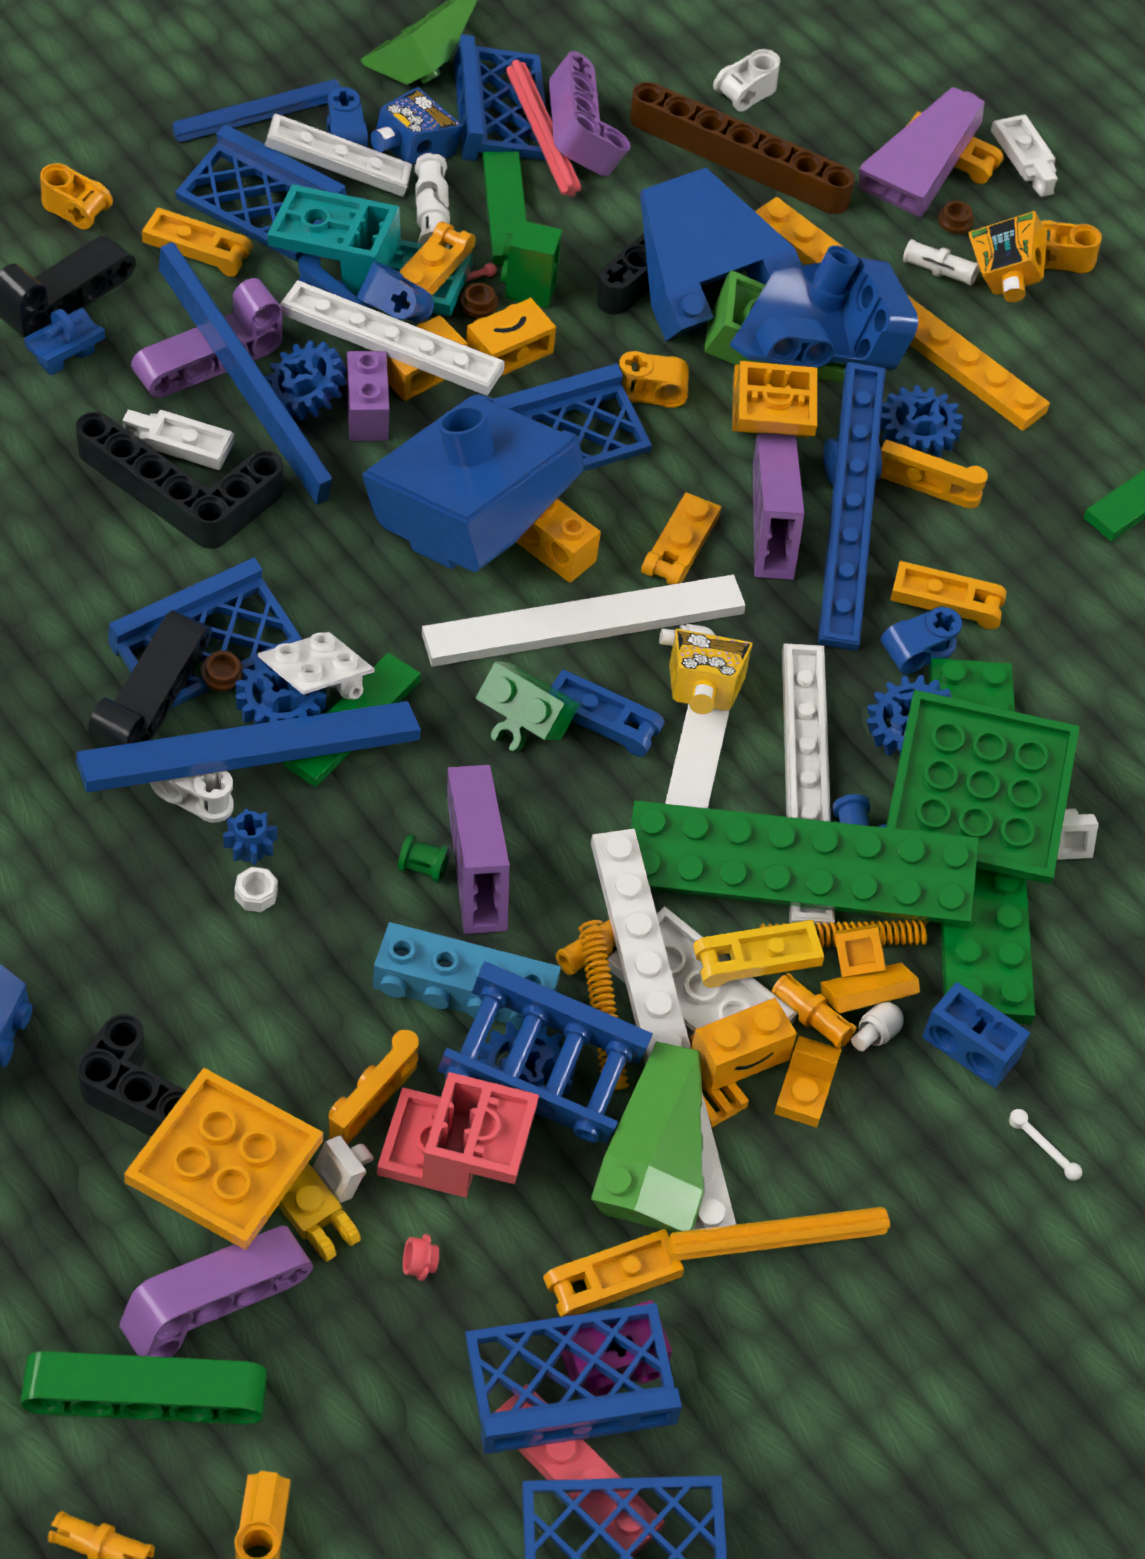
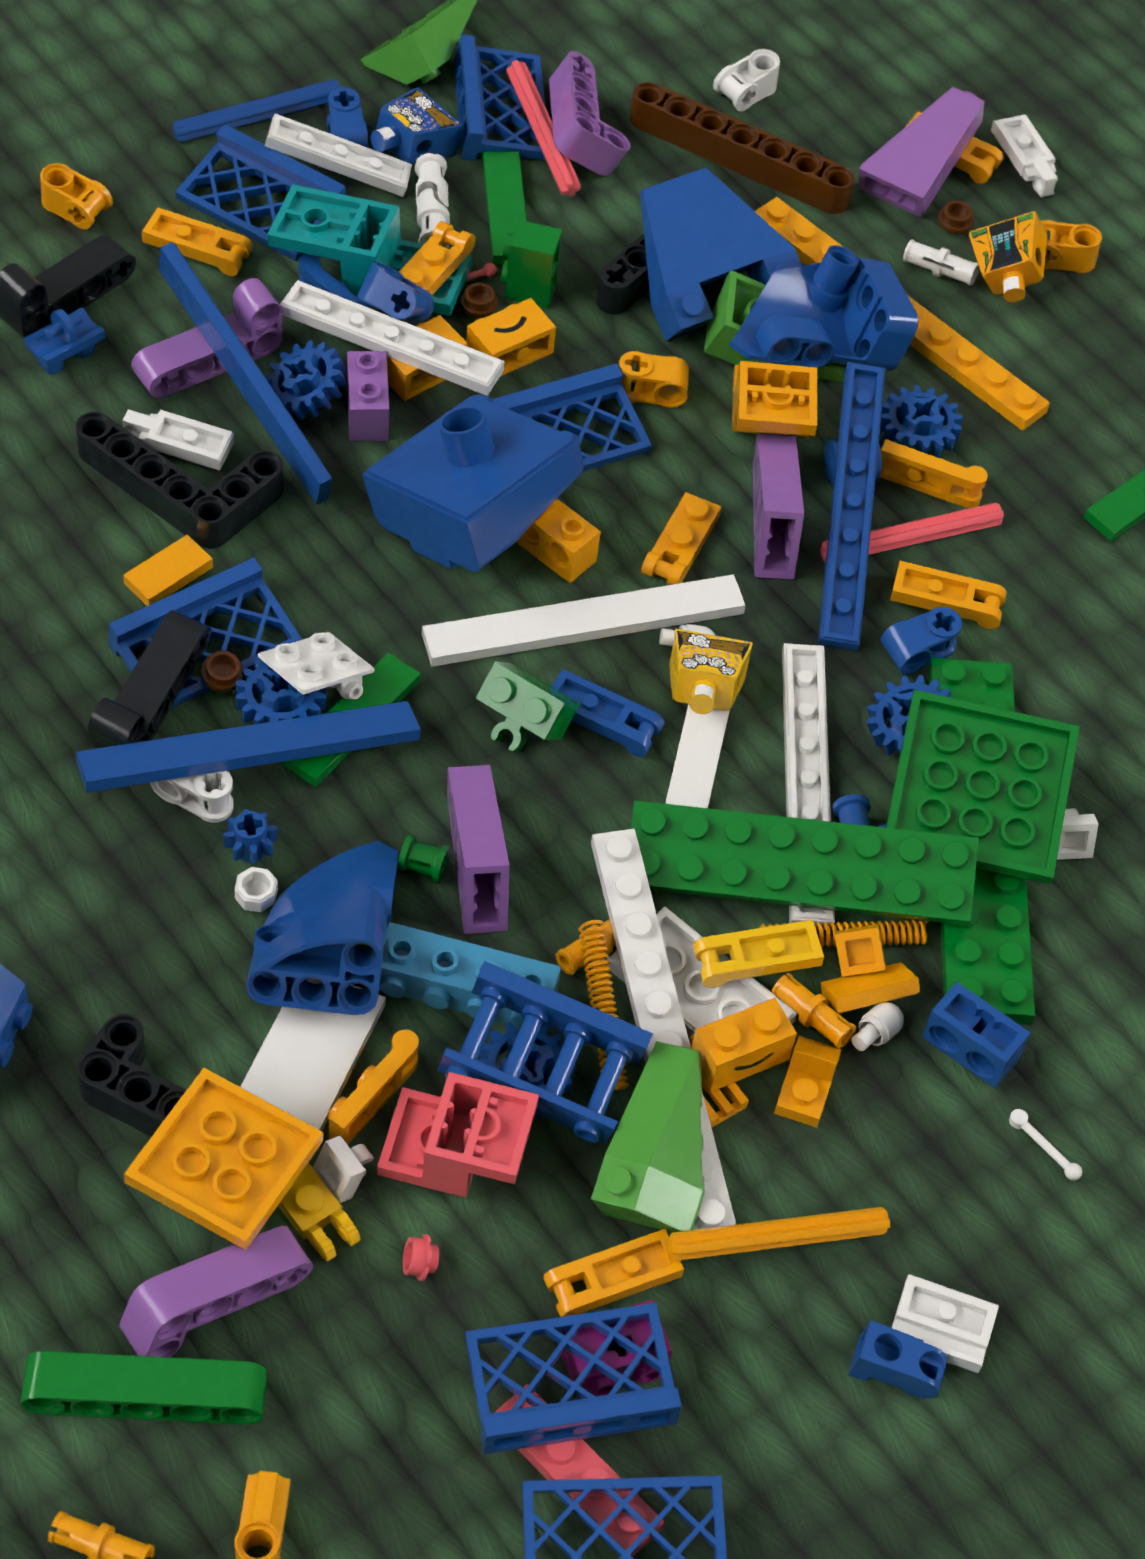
(168, 570): none -> light orange tile
(309, 1059): none -> white tile
(315, 934): none -> blue panel
(898, 1361): none -> blue leg
(931, 528): none -> coral axle
(946, 1320): none -> white plate

